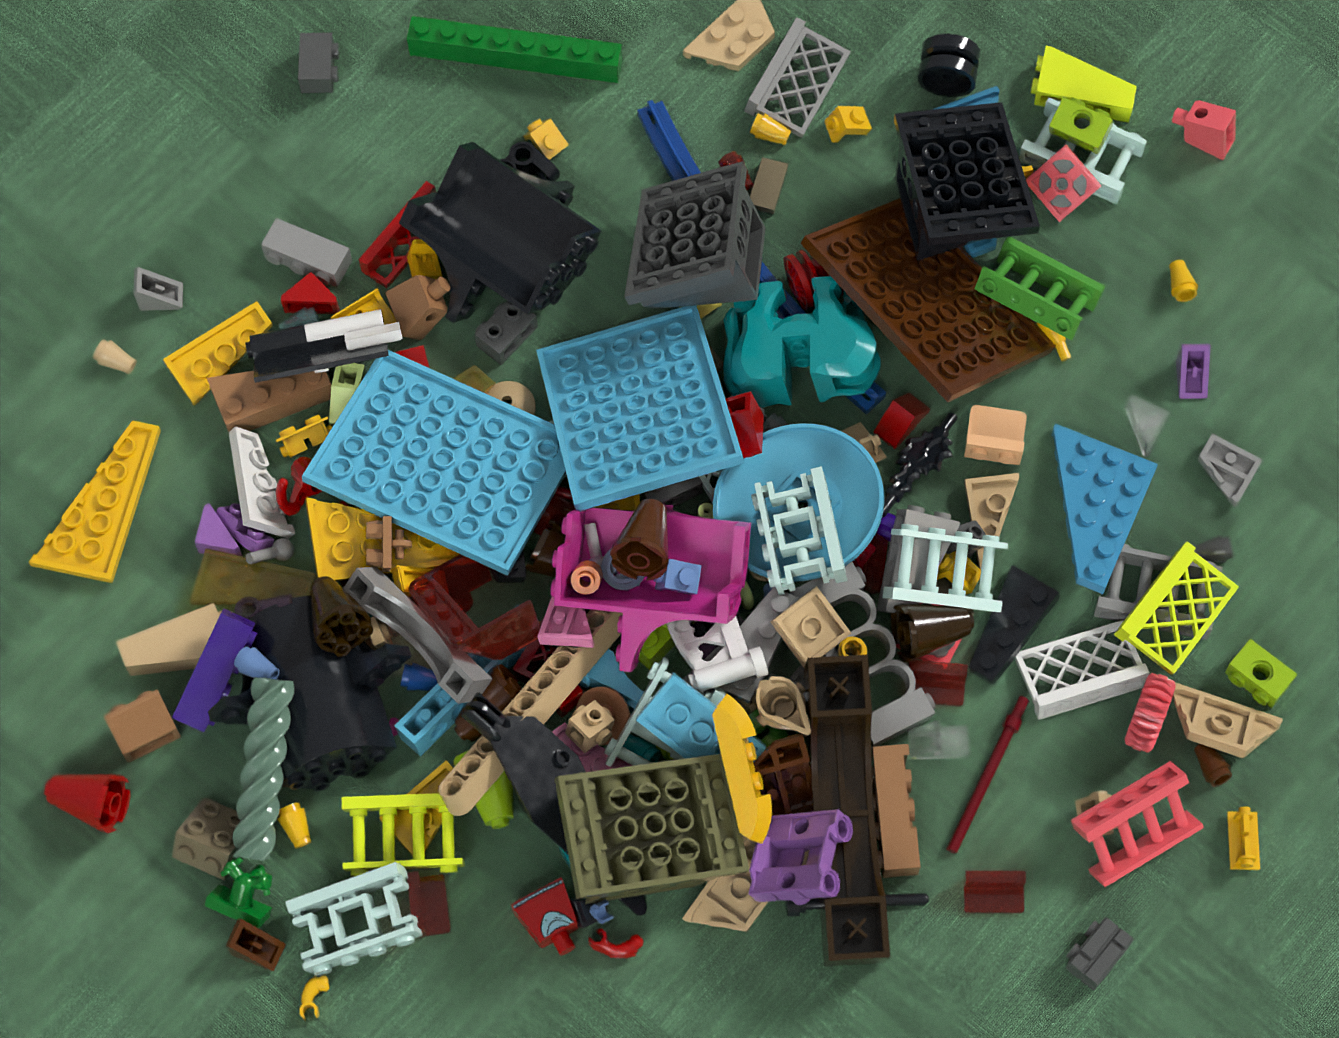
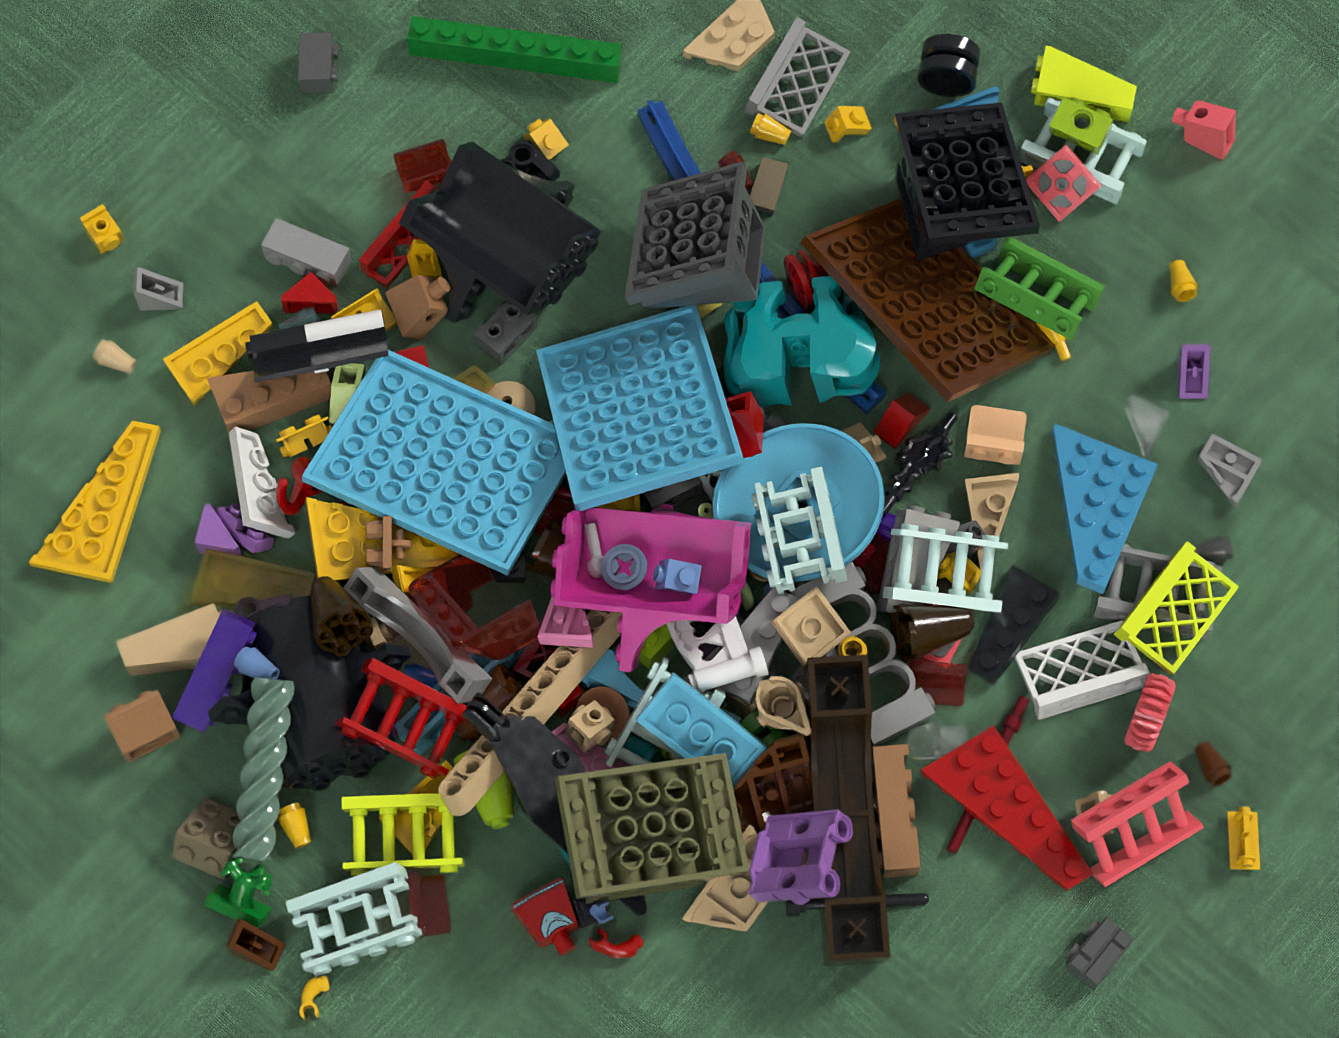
(92, 798): red cone -> none
(102, 229): none -> yellow brick
(281, 550): light grey bar -> none
(373, 336): white tile -> none
(404, 687): none -> red fence
(422, 164): none -> clear red bracket
(589, 569): orange brick -> none
(643, 542): reddish brown cone -> none
(750, 807): yellow brick -> none
(994, 891): clear red panel -> none
(1002, 797): none -> red wing
(1222, 722): tan wing -> none
(1255, 658): lime brick -> none

